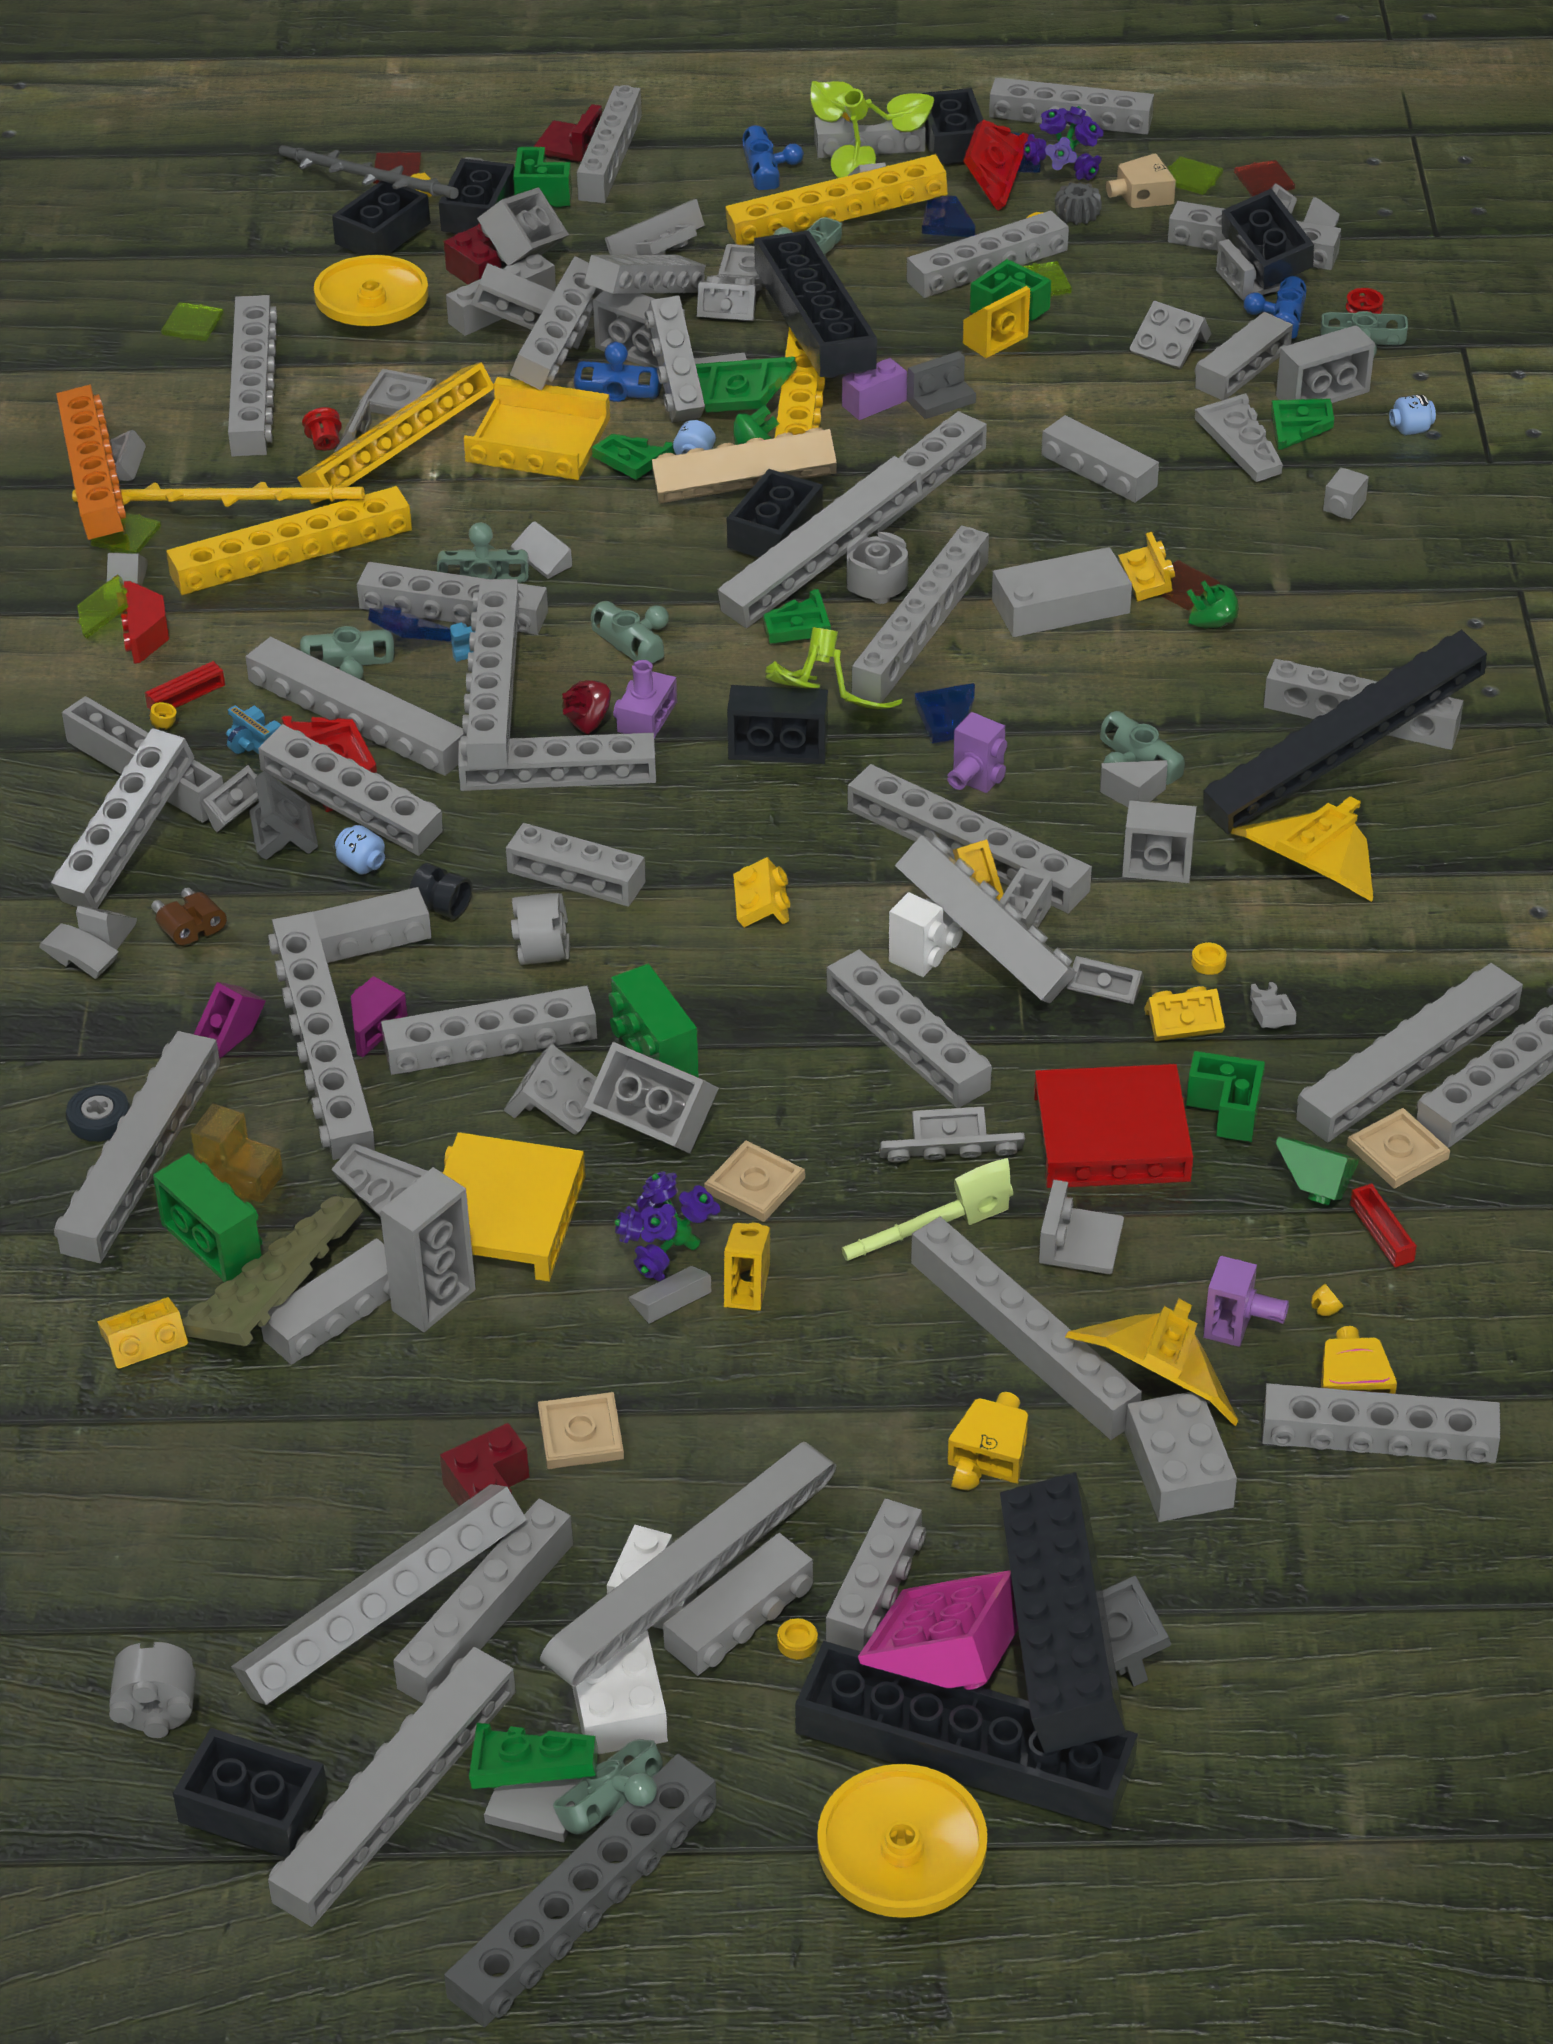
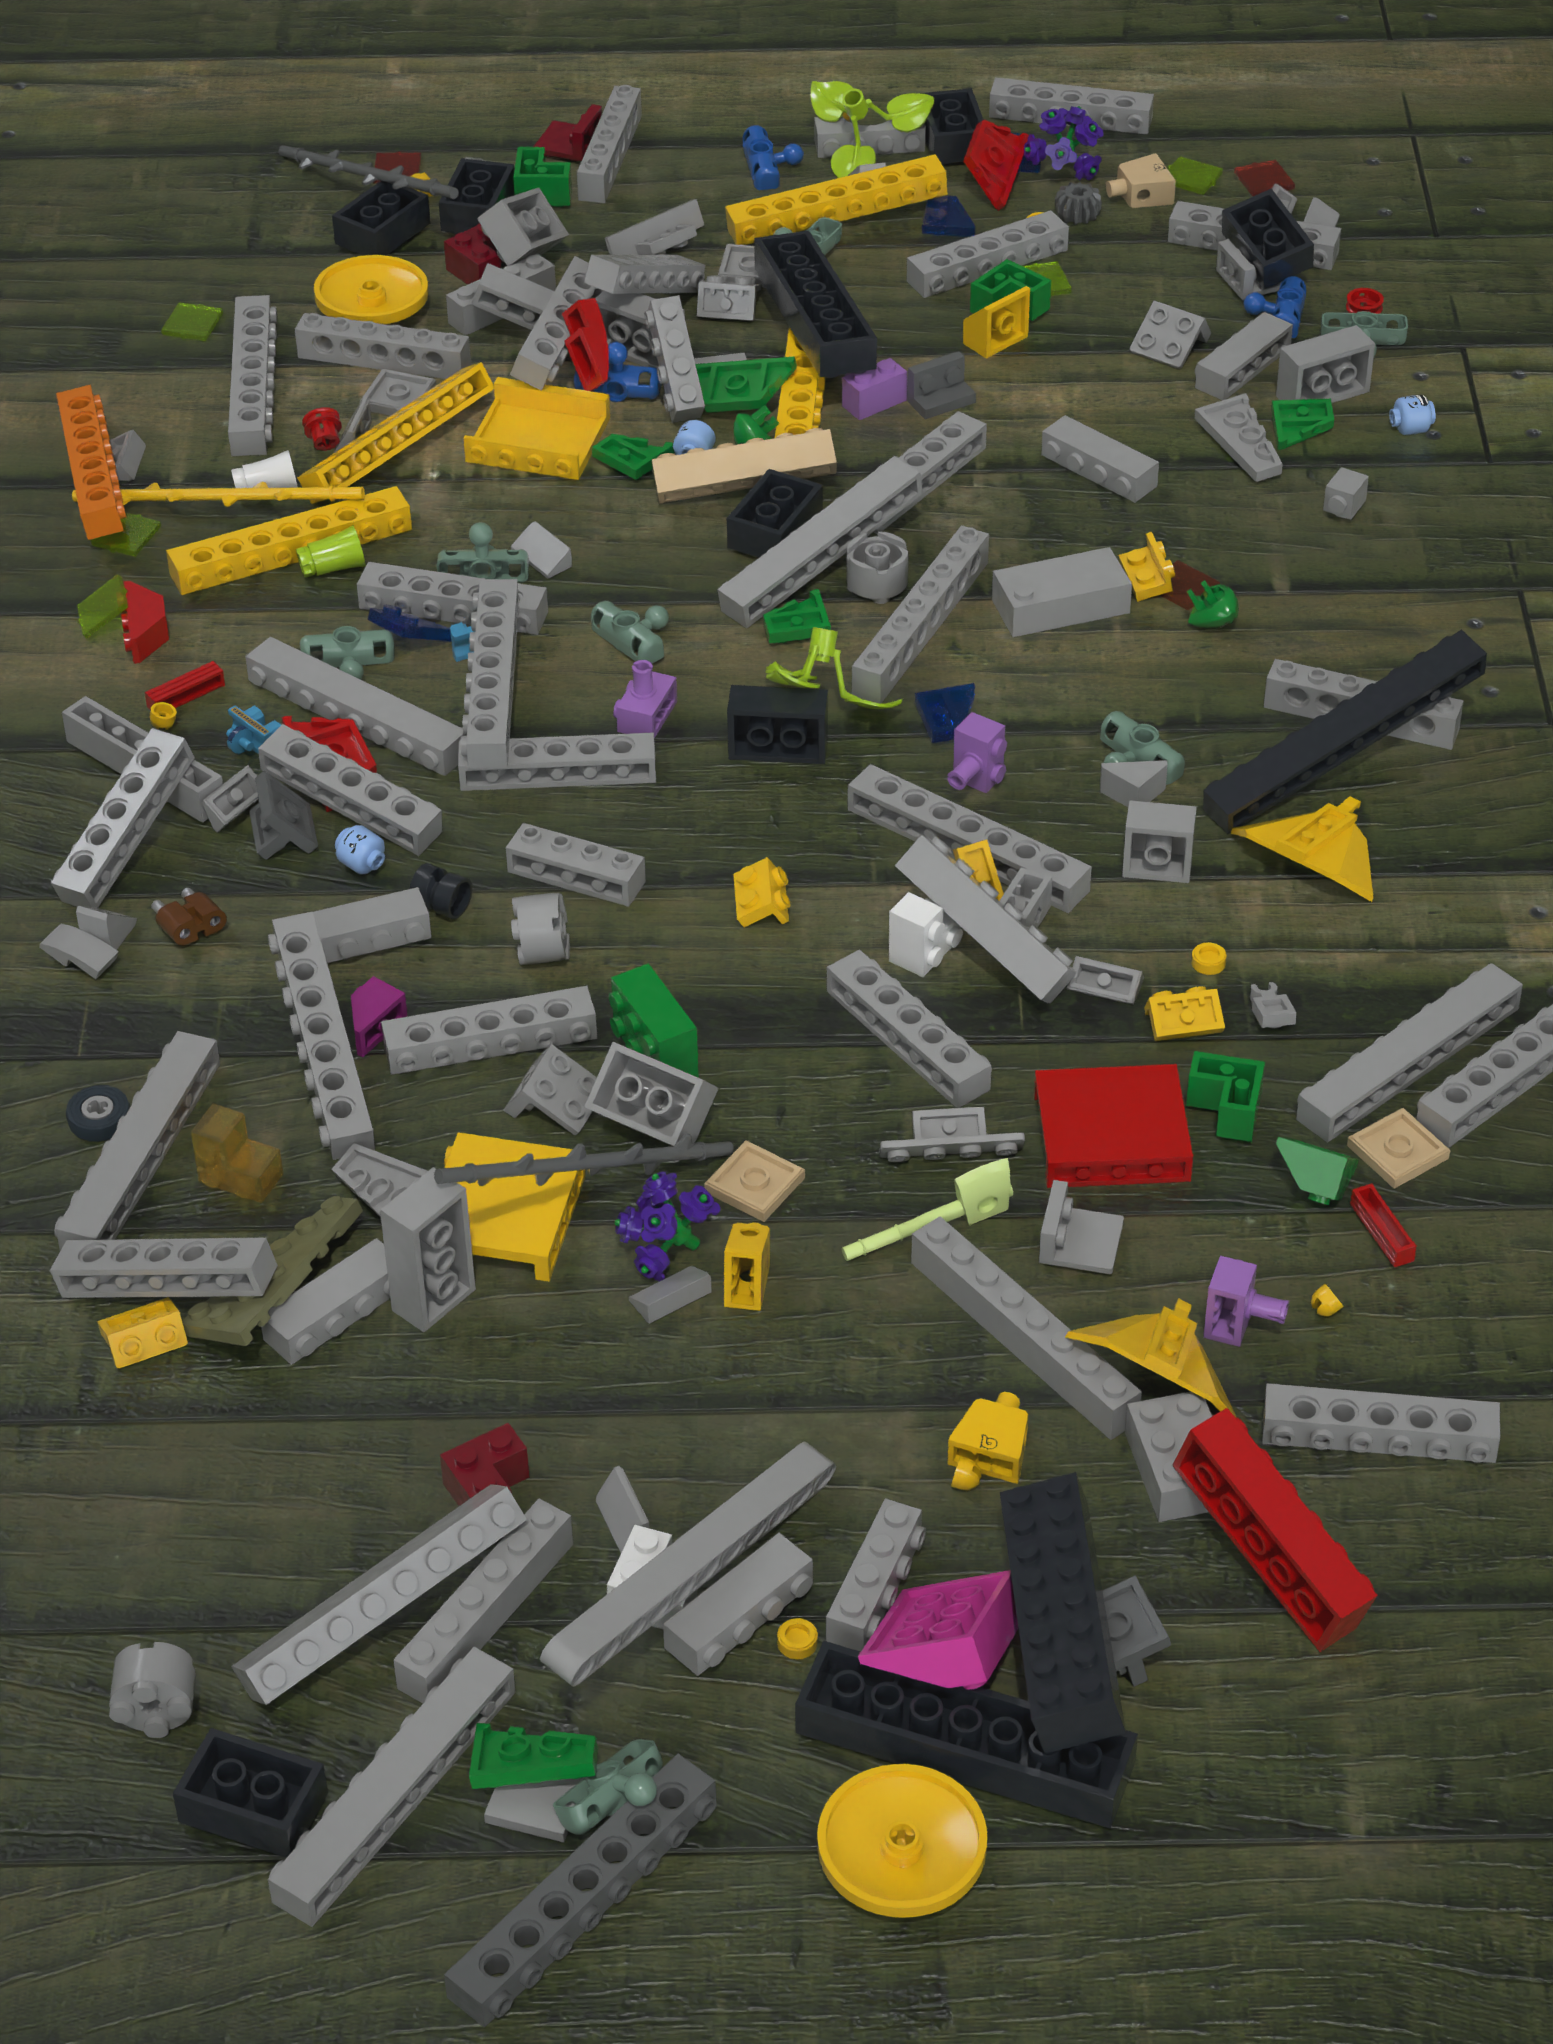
(129, 566): light grey slope -> none
(164, 1267): none -> light grey brick
(207, 1216): green brick -> none
(229, 1016): magenta slope -> none
(275, 471): none -> white plant
(331, 554): none -> lime plant
(381, 346): none -> light grey brick
(578, 1160): none -> dark grey plant
(580, 1430): tan tile -> none
(586, 704): dark red piece -> none
(587, 342): none -> red slope
(620, 1507): none -> light grey slope
(623, 1699): white brick -> none
(1274, 1529): none -> red brick
(1356, 1364): yellow torso -> none

